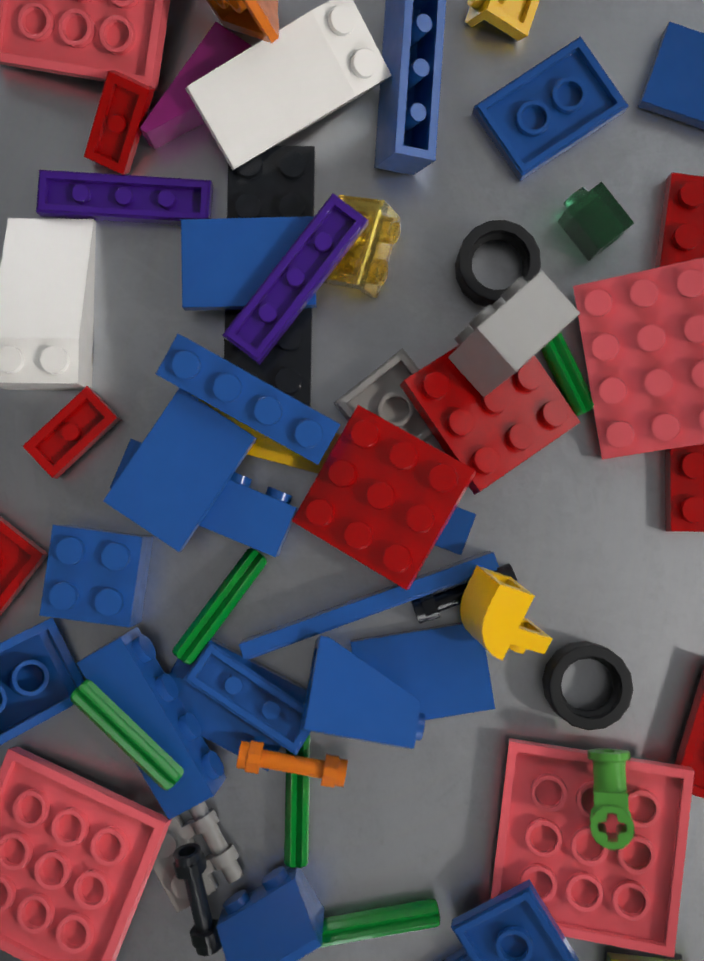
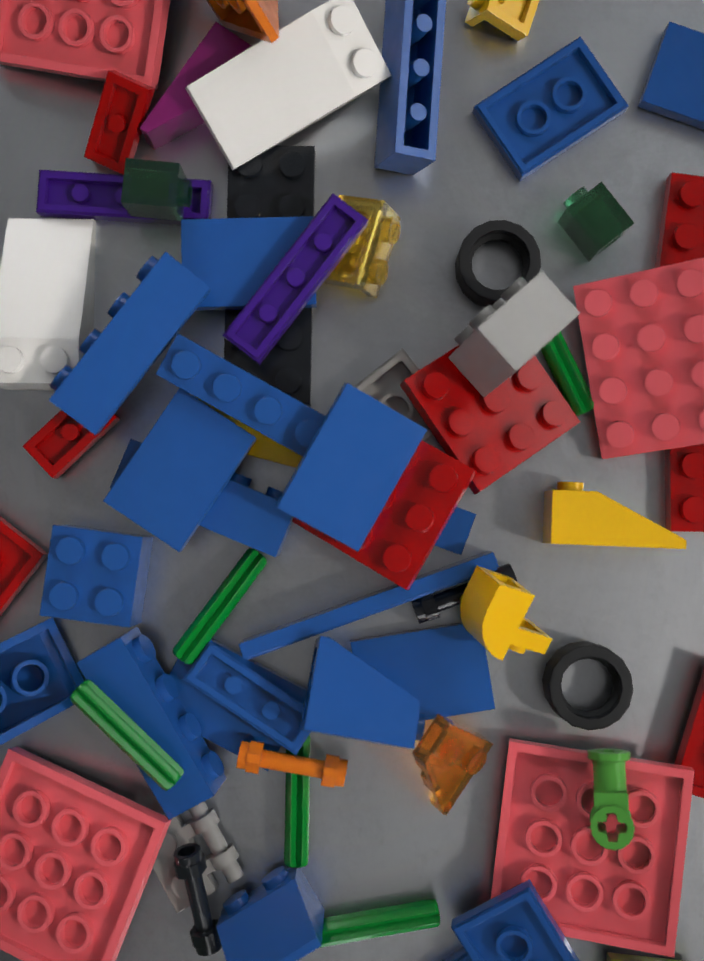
(129, 343): none -> blue brick
(155, 189): none -> clear green brick
(351, 467): none -> blue tile
(449, 759): none -> clear orange wing
(595, 519): none -> yellow slope

